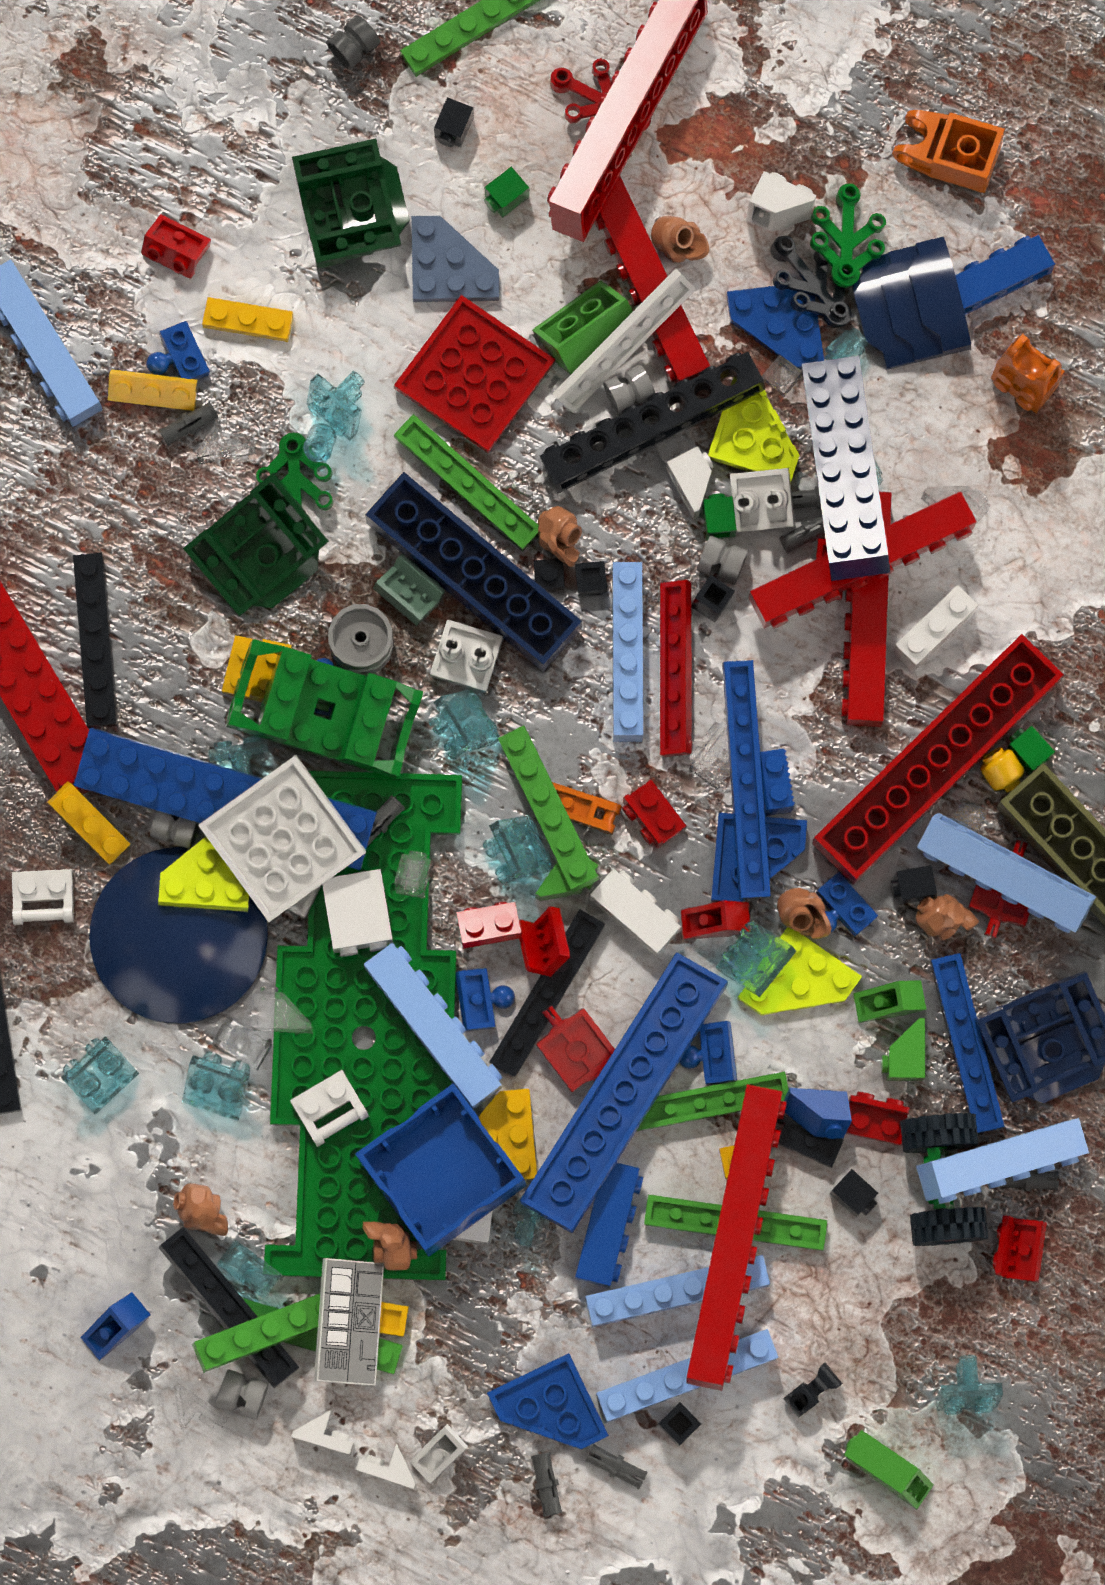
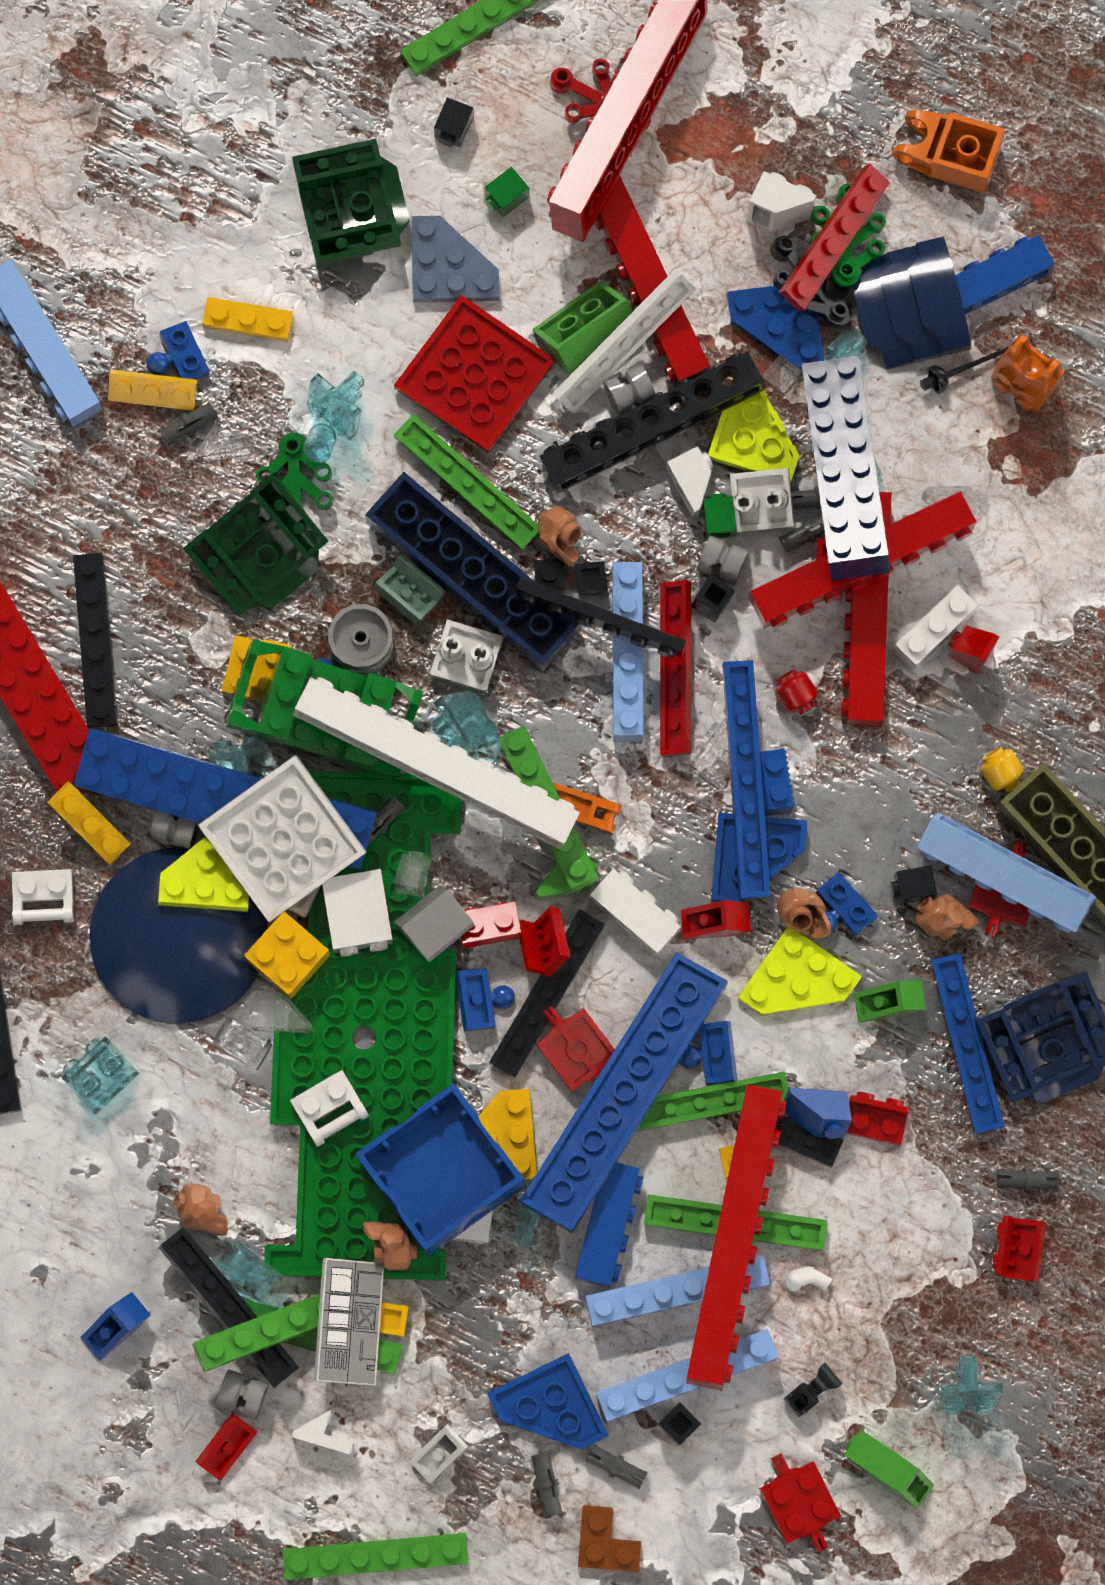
(174, 246): red bracket -> none
(216, 1086): clear light blue plate -> none
(226, 1446): none -> red plate
(287, 955): none -> yellow brick
(349, 45): dark grey wheel -> none
(375, 1556): none -> bright green plate
(396, 1472): white slope -> none
(433, 1026): light blue brick -> none
(434, 923): none -> light grey slope
(435, 762): none -> white brick
(520, 847): clear light blue plate -> none
(588, 614): none -> black plate
(597, 1547): none -> dark orange plate
(653, 814): red bracket -> none
(679, 239): nougat head -> none
(755, 958): clear light blue plate -> none
(795, 692): none -> red head
(799, 1502): none -> red plate
(805, 1276): none -> white arm
(834, 237): none -> red plate
(855, 1194): black brick -> none
(906, 1055): bright green slope -> none
(936, 1137): black plate -> none
(937, 759): red brick -> none
(939, 378): none -> black sword
(972, 647): none -> red slope
(1002, 1159): light blue brick -> none
(1030, 748): green brick -> none

